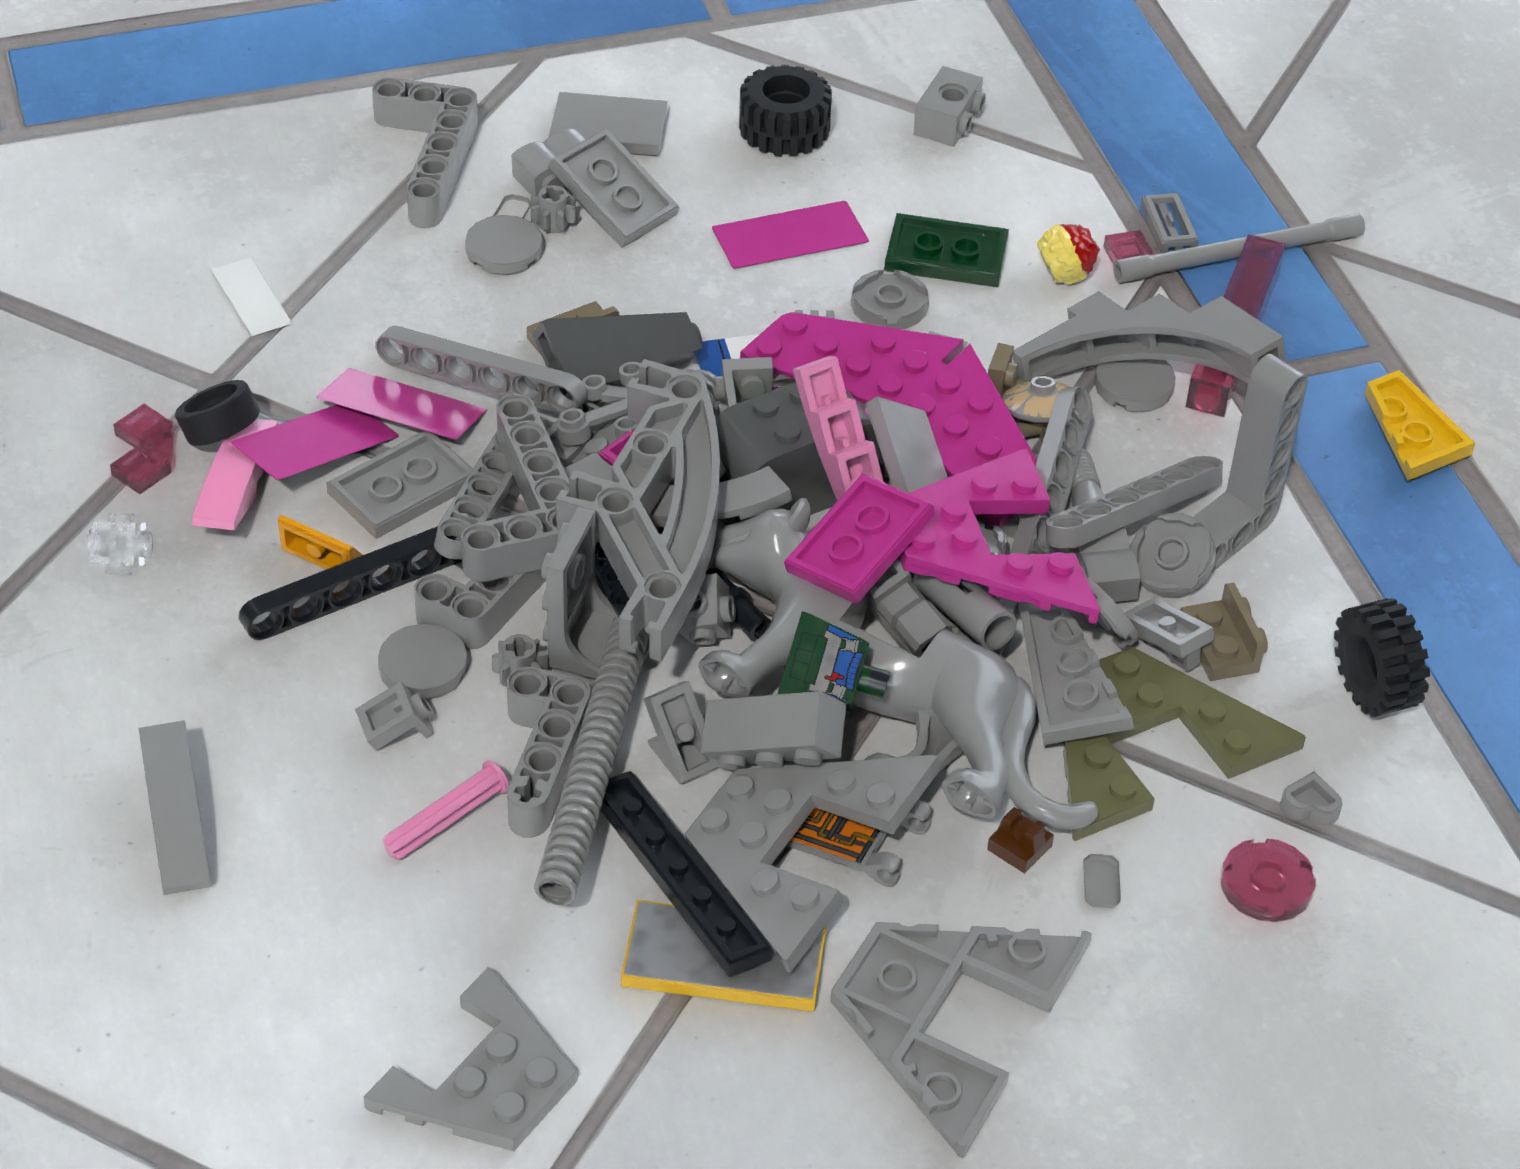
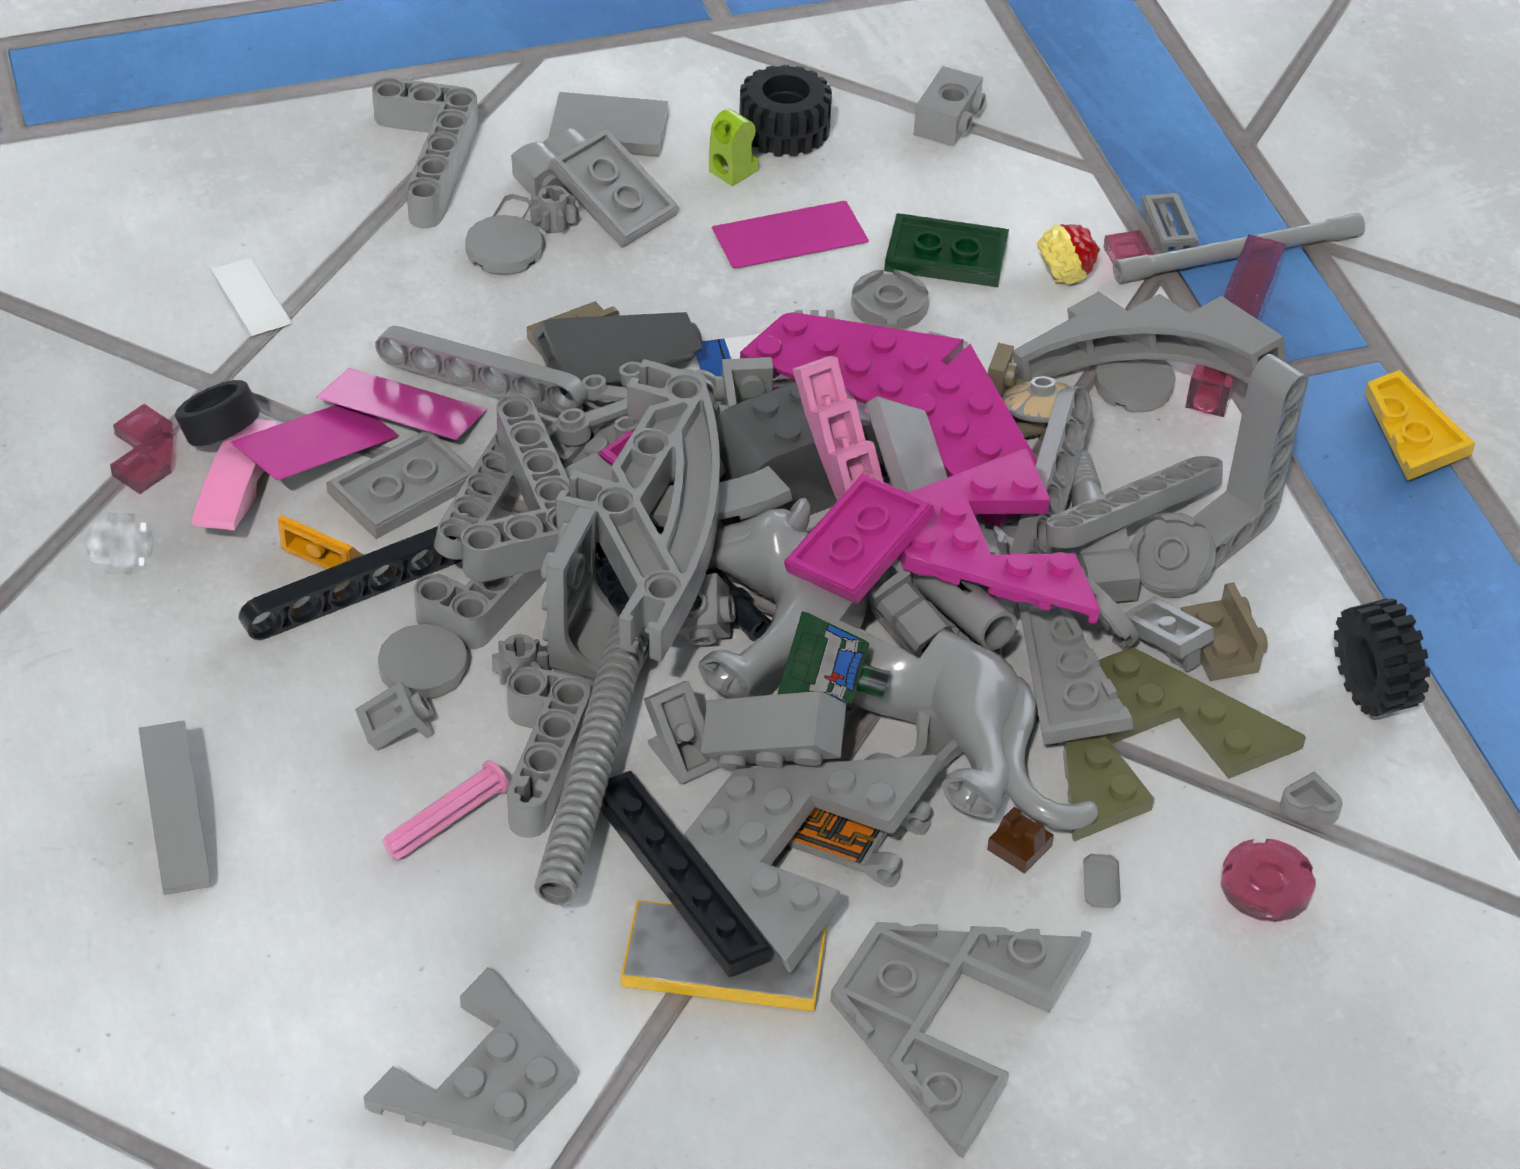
(732, 145): none -> lime leg

